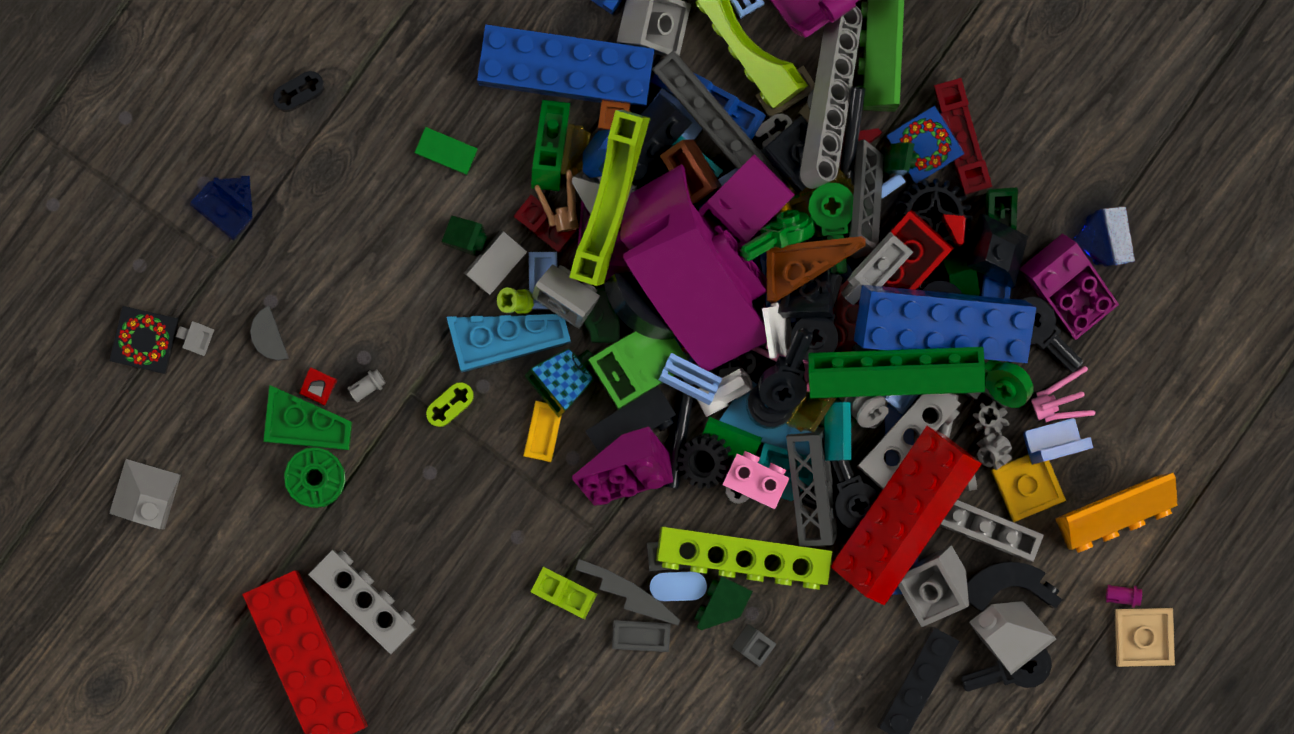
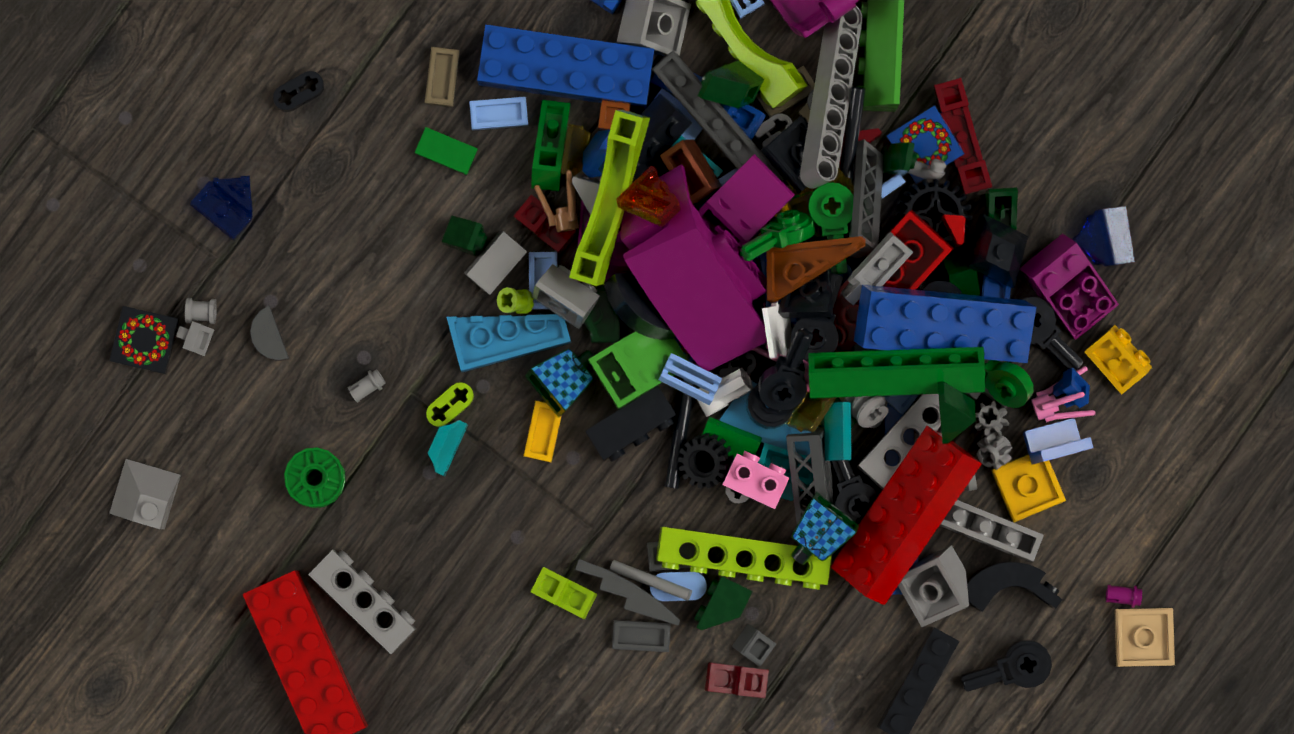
(200, 311): none -> light grey bush
(304, 424): green wing -> none
(318, 386): red slope -> none
(442, 77): none -> dark tan tile
(445, 445): none -> teal slope
(498, 113): none -> light blue tile
(625, 468): magenta slope -> none
(650, 199): none -> clear red wing
(650, 580): none -> light grey bar
(731, 85): none -> dark green slope
(736, 680): none -> dark red slope
(821, 530): none -> torso
(932, 171): none -> light grey arm
(956, 411): none -> dark green slope
(1012, 633): light grey slope -> none
(1072, 384): none -> blue tile
(1118, 511): light orange slope -> none
(1119, 359): none -> yellow bracket

